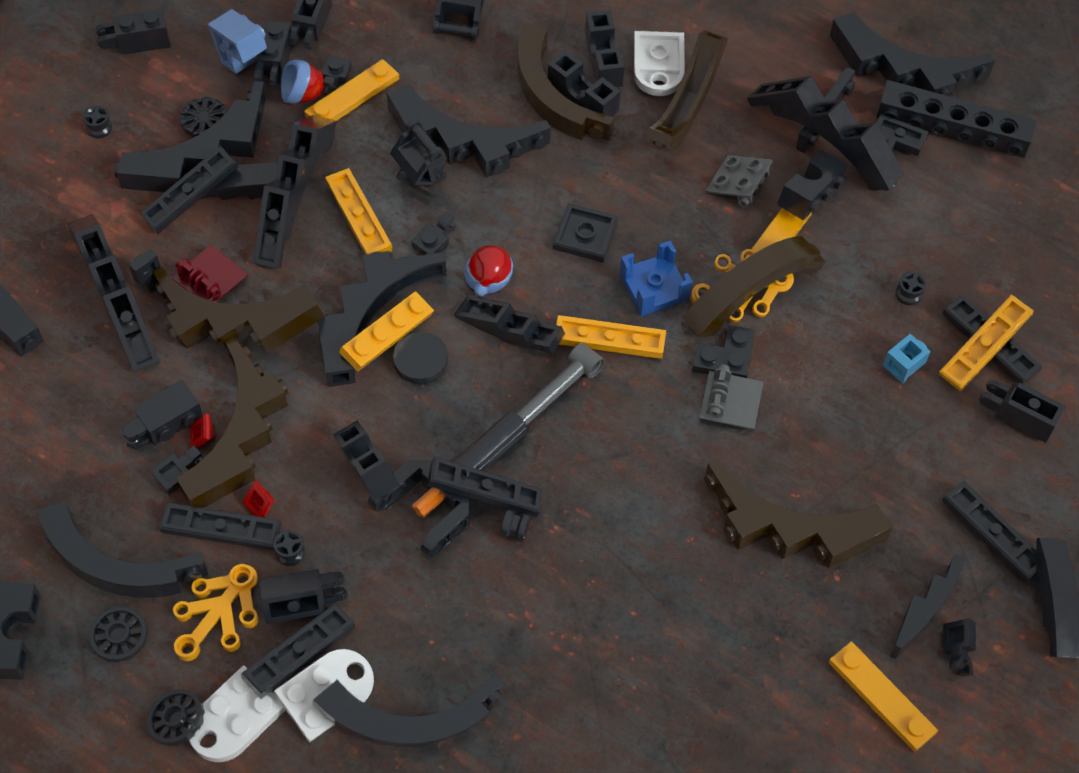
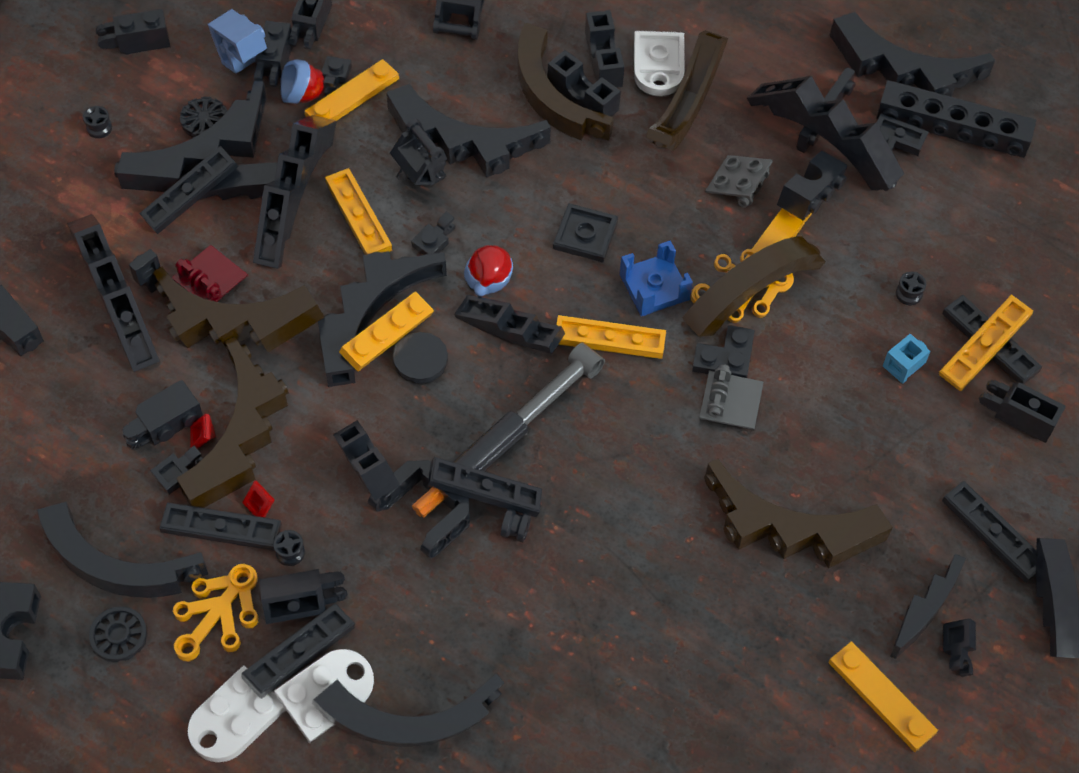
(175, 717): black wheel -> none

